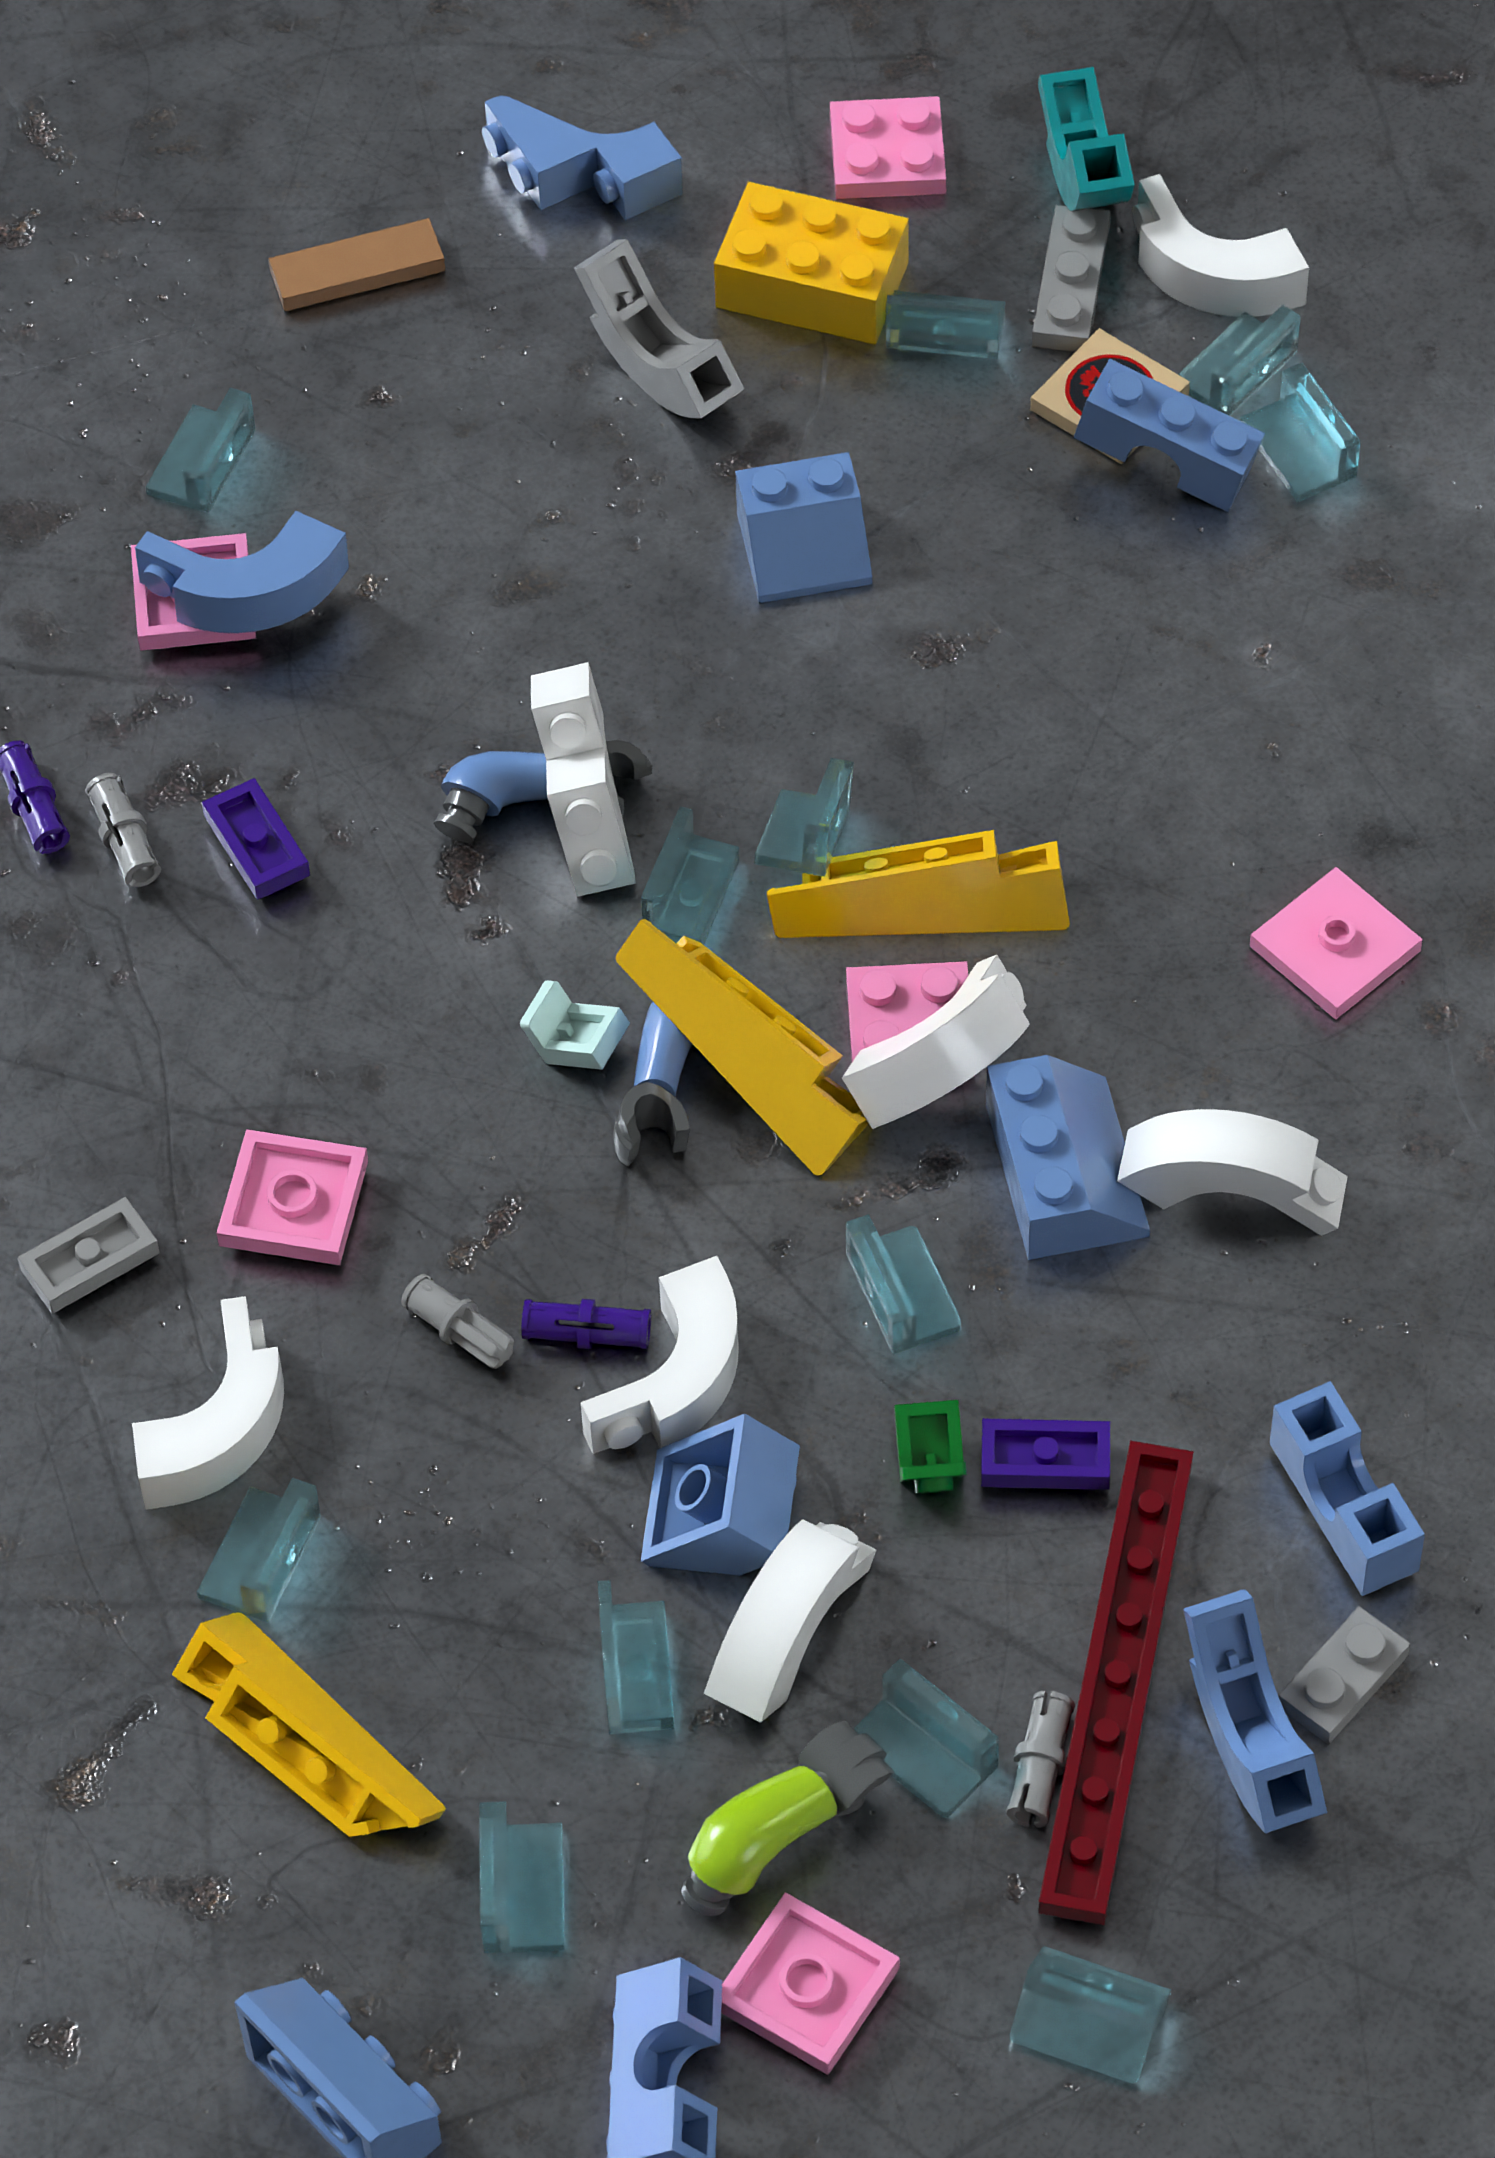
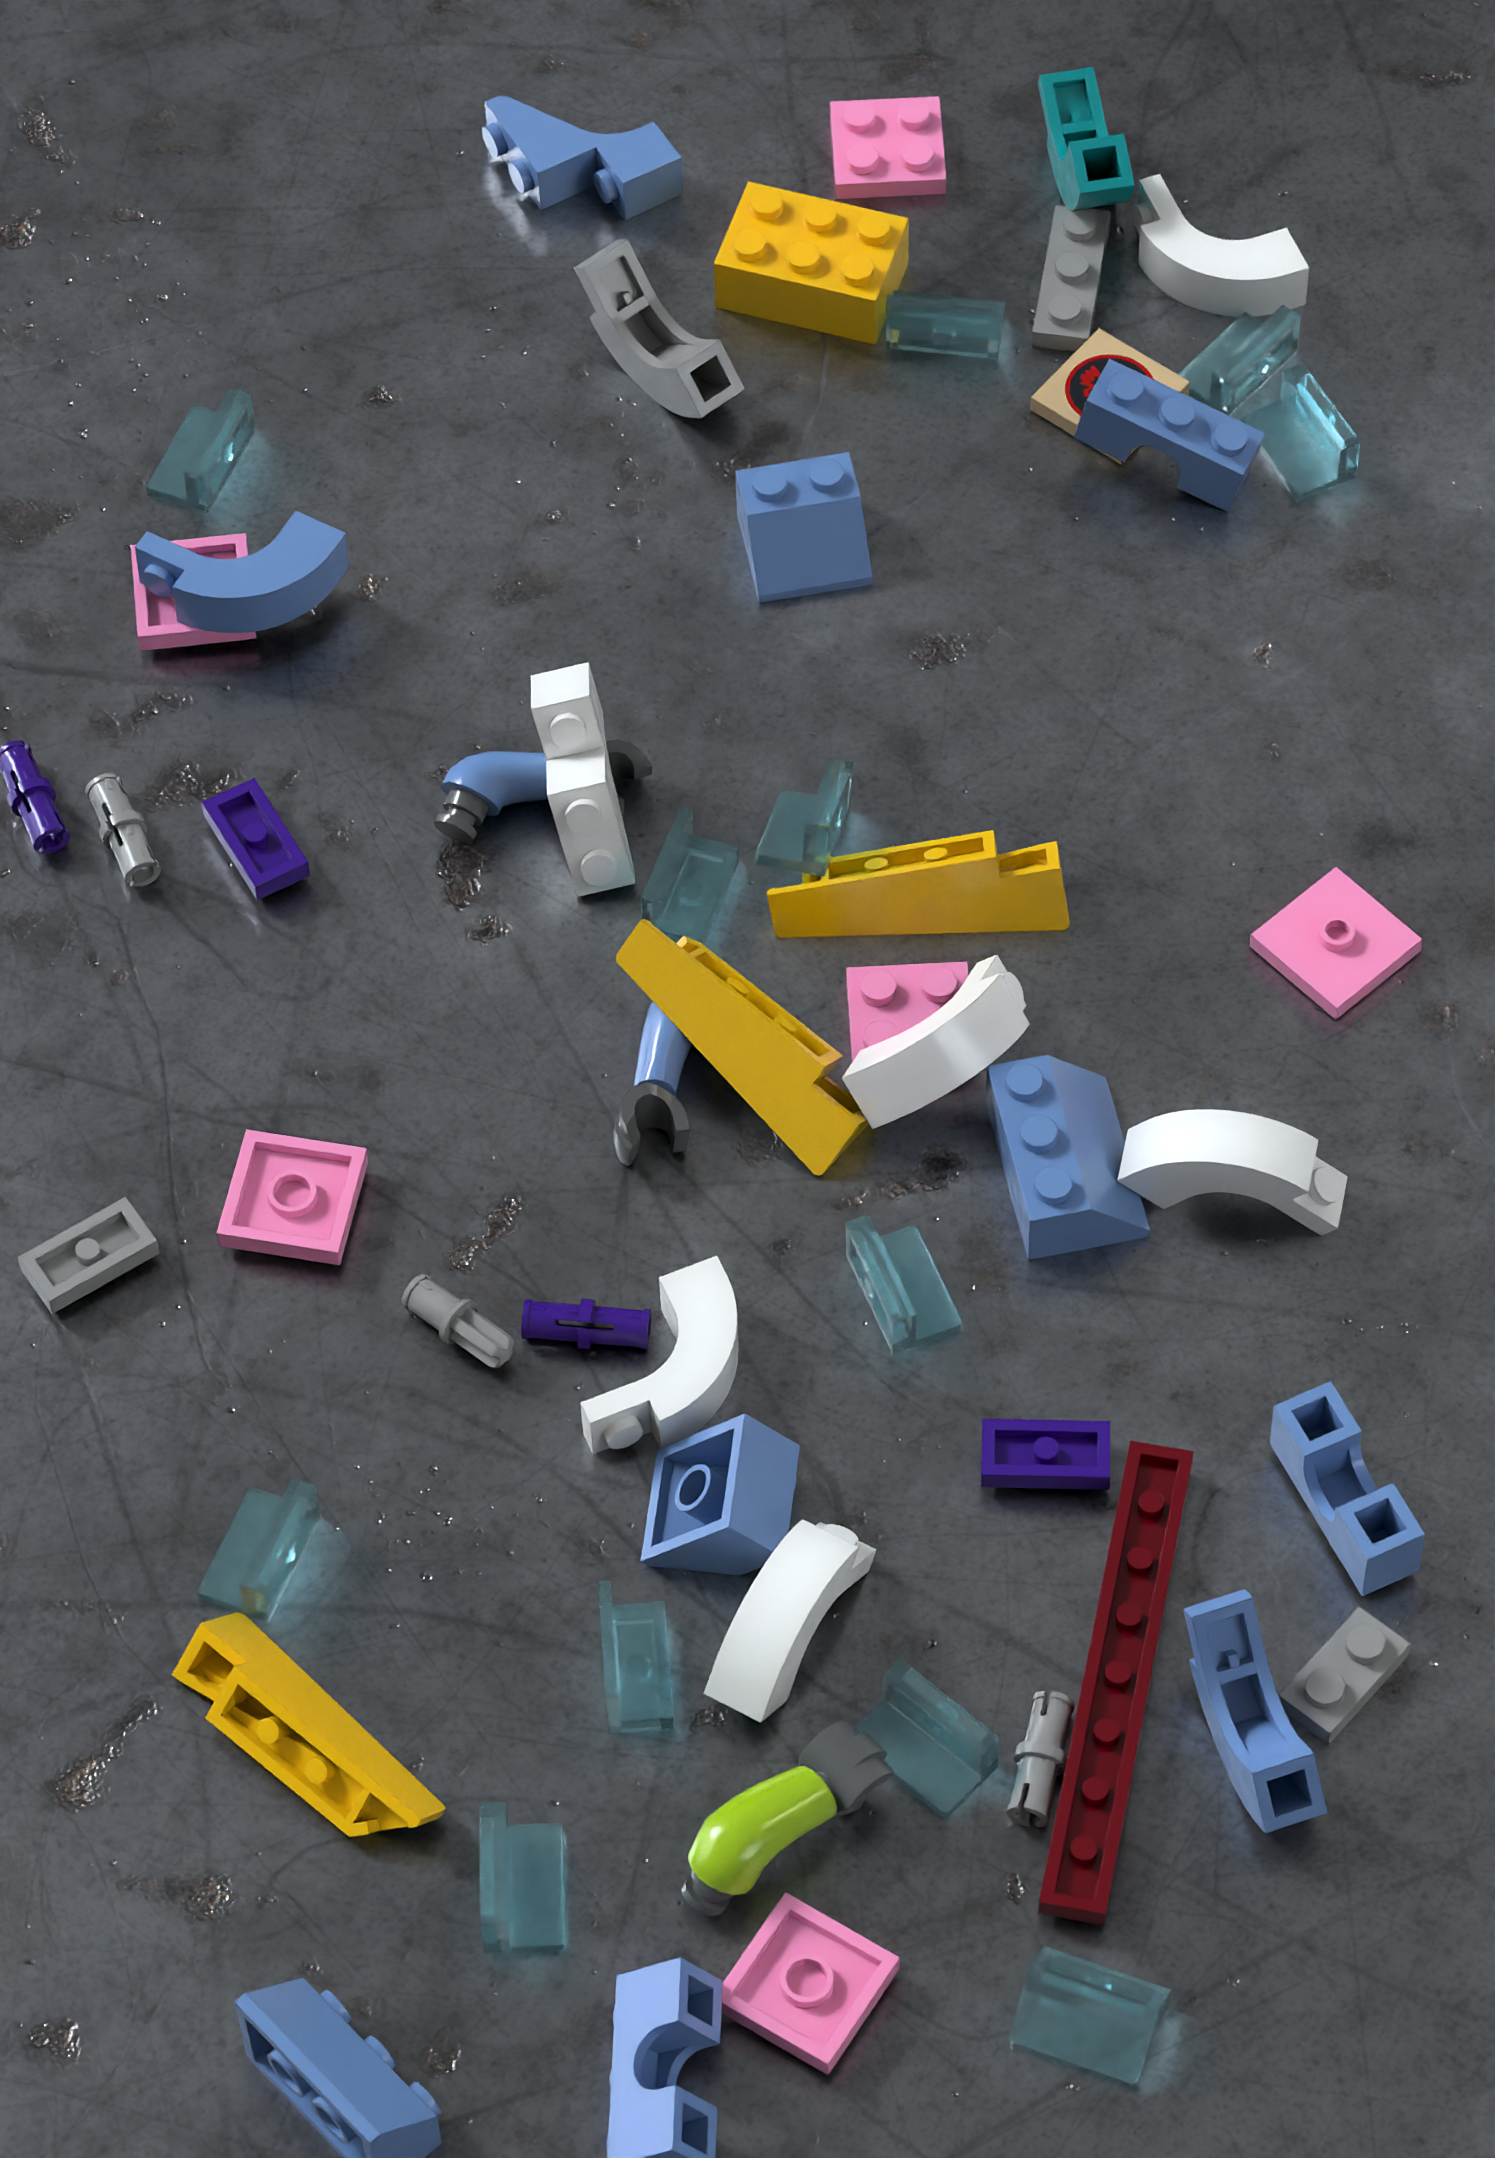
(224, 1437): white arch -> none
(357, 264): medium nougat tile -> none
(571, 1031): light aqua bracket -> none
(929, 1445): green bracket -> none

